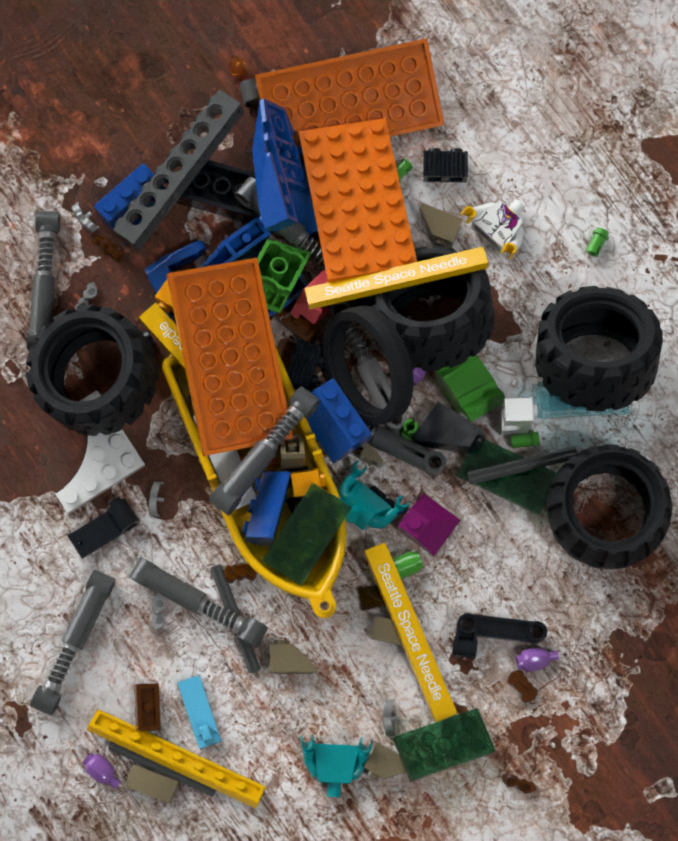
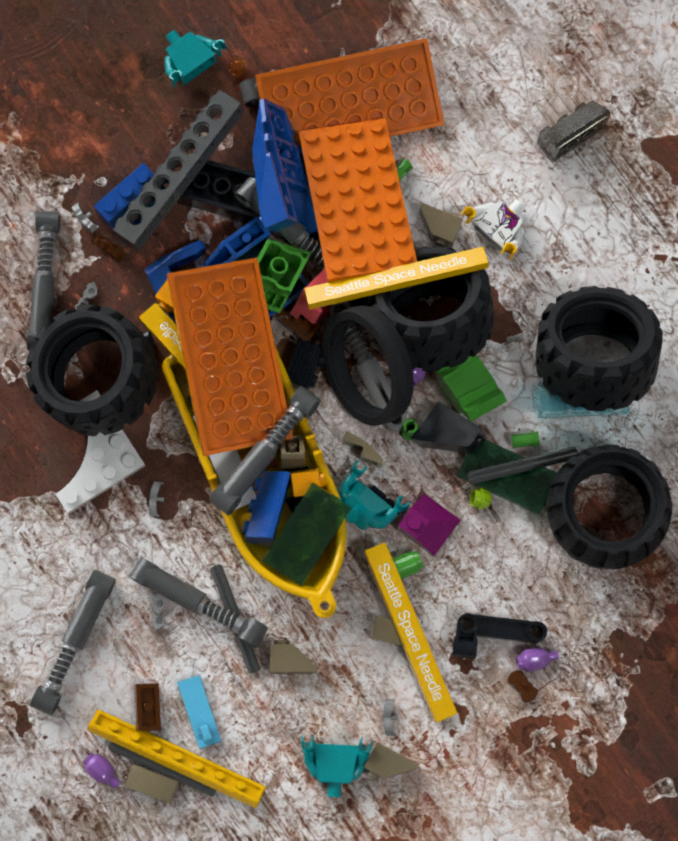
(105, 528): black door -> none
(190, 56): none -> teal torso
(239, 572): reddish brown piece -> none
(337, 423): blue slope -> none
(370, 598): dark brown slope -> none
(395, 444): dark grey piece -> none
(444, 745): clear green plate -> none
(445, 165): black brick -> none
(480, 498): none -> lime plate
(512, 780): reddish brown piece -> none
(517, 416): white arch -> none
(573, 130): none -> clear smoke slope
(599, 237): bright green pin -> none

